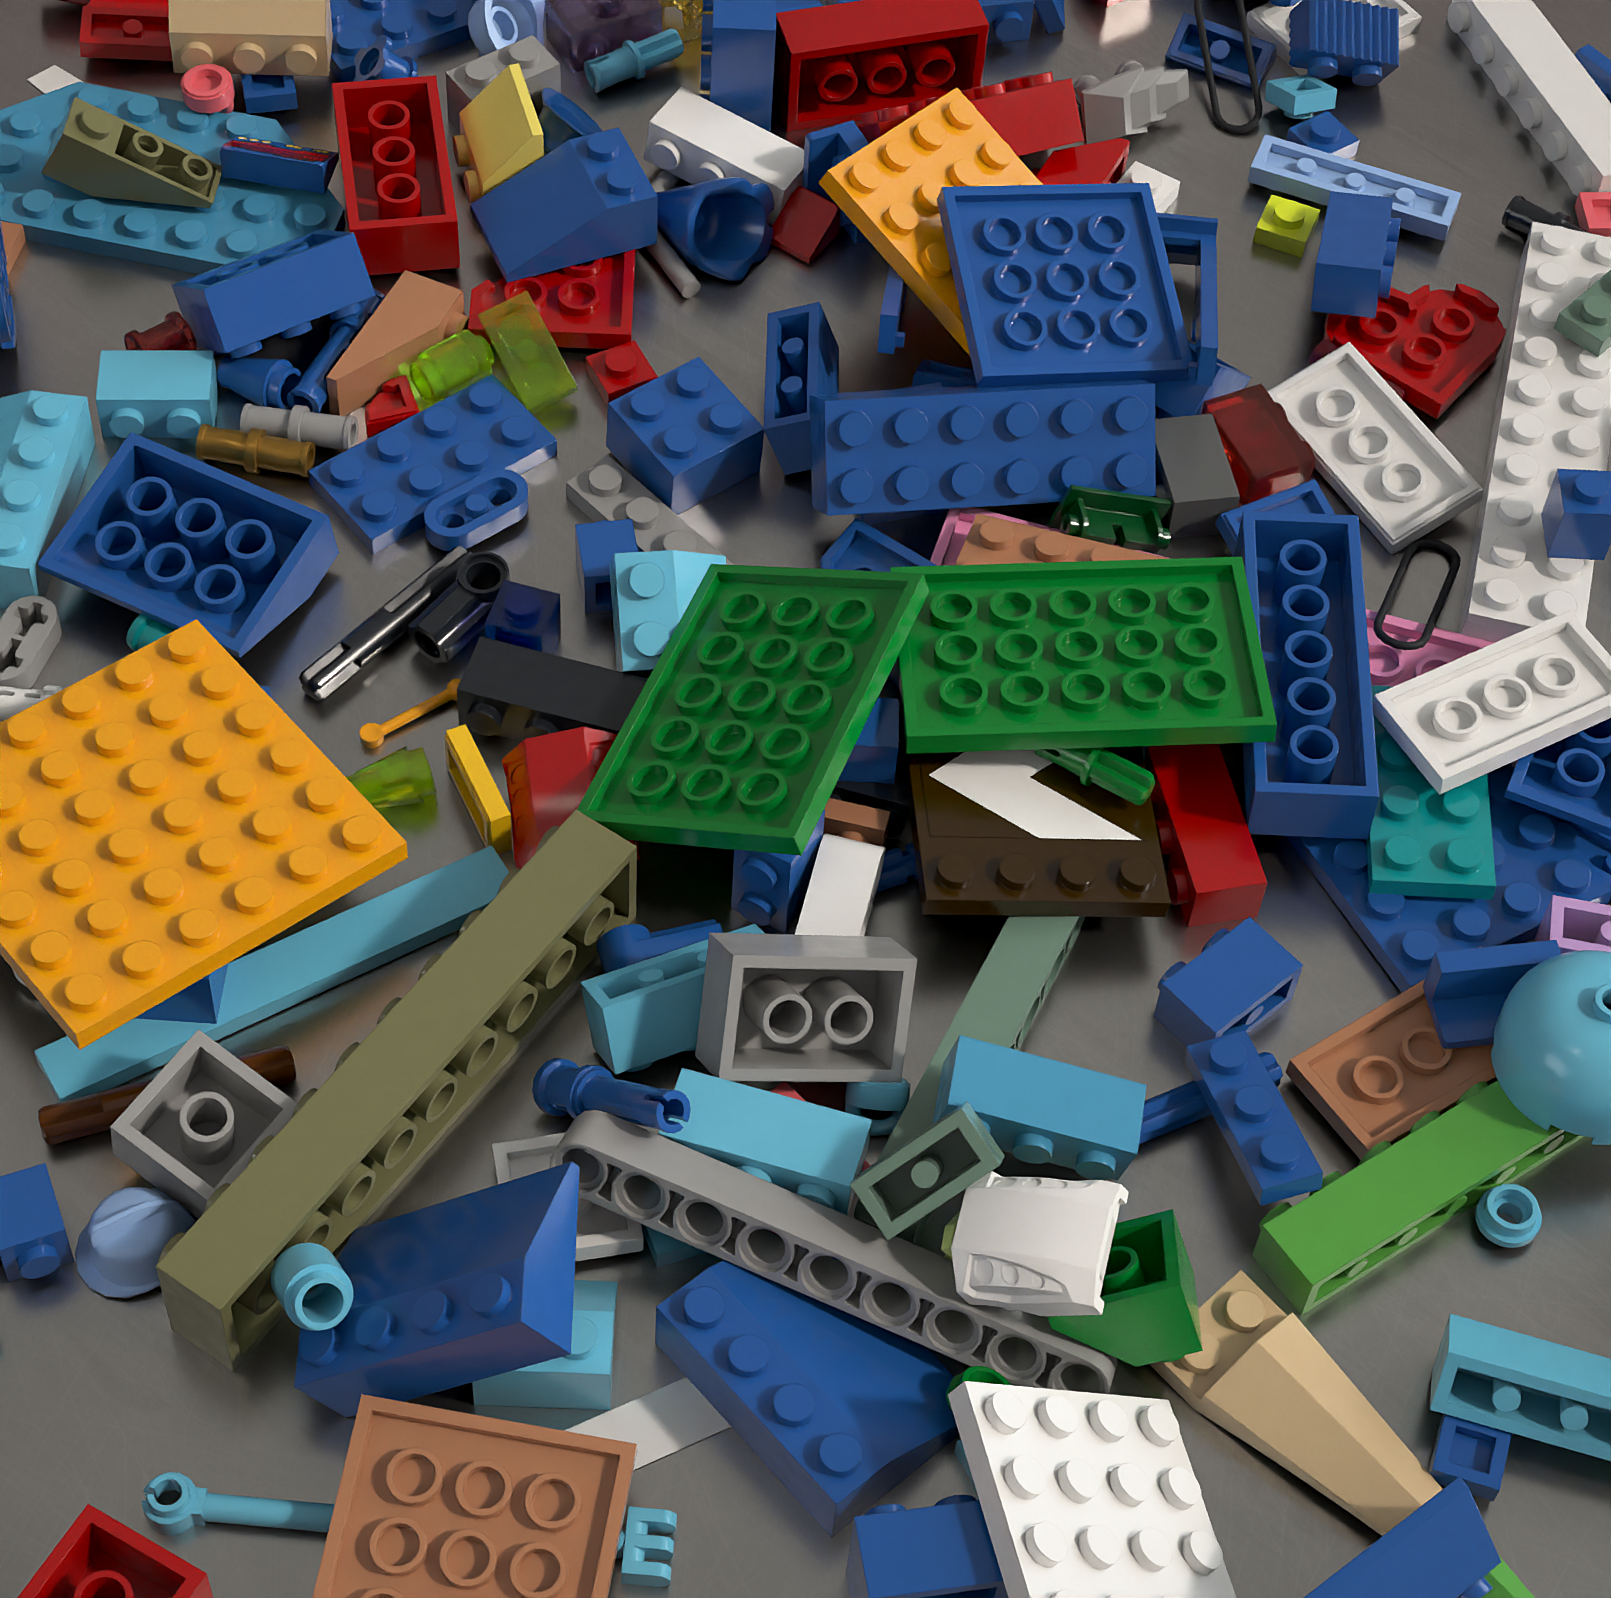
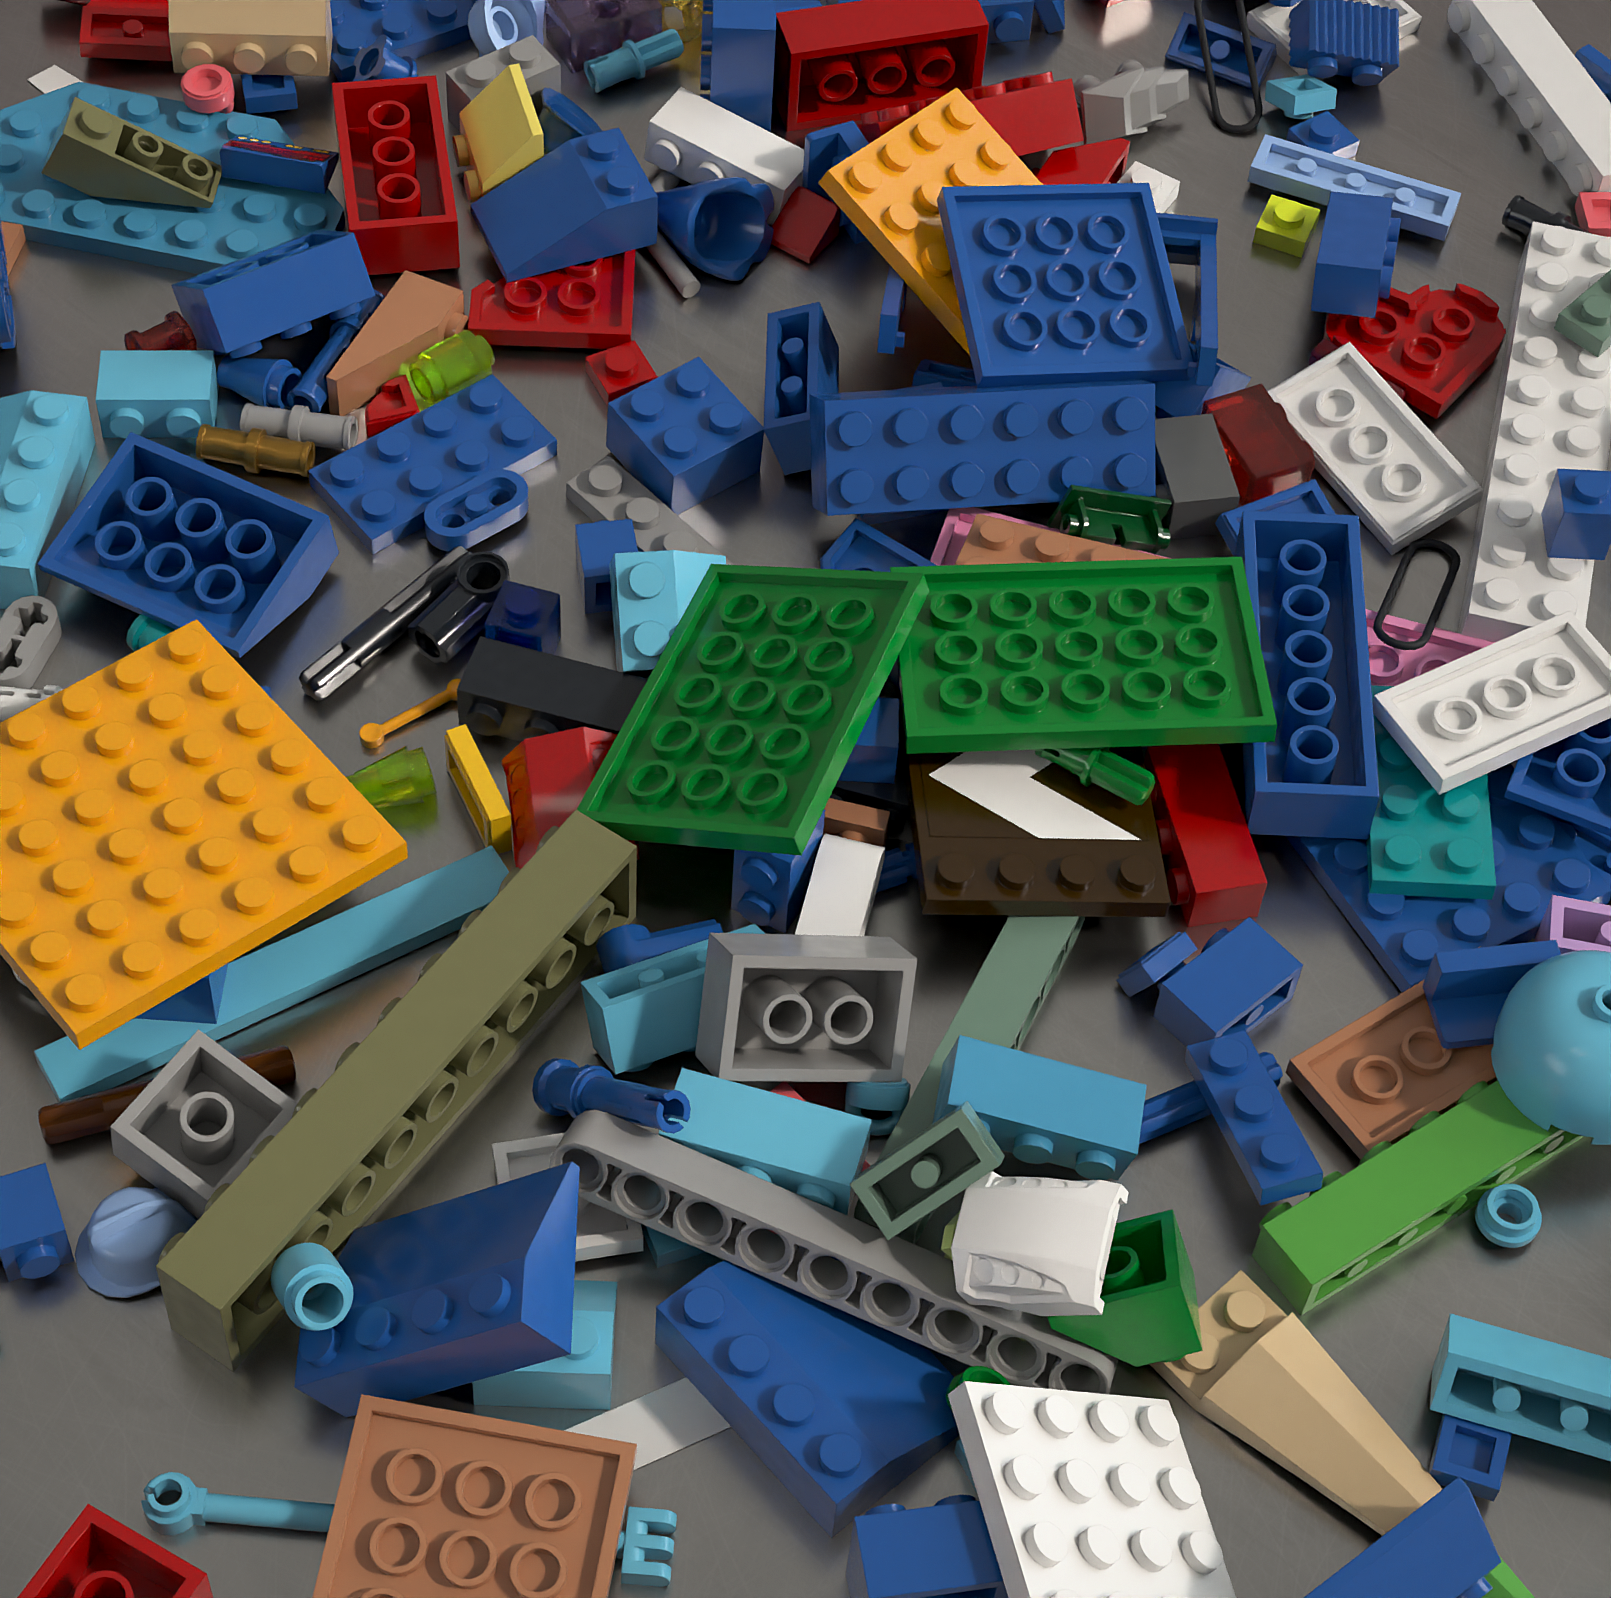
(528, 352): clear neon green plate -> none
(1156, 963): none -> blue tile

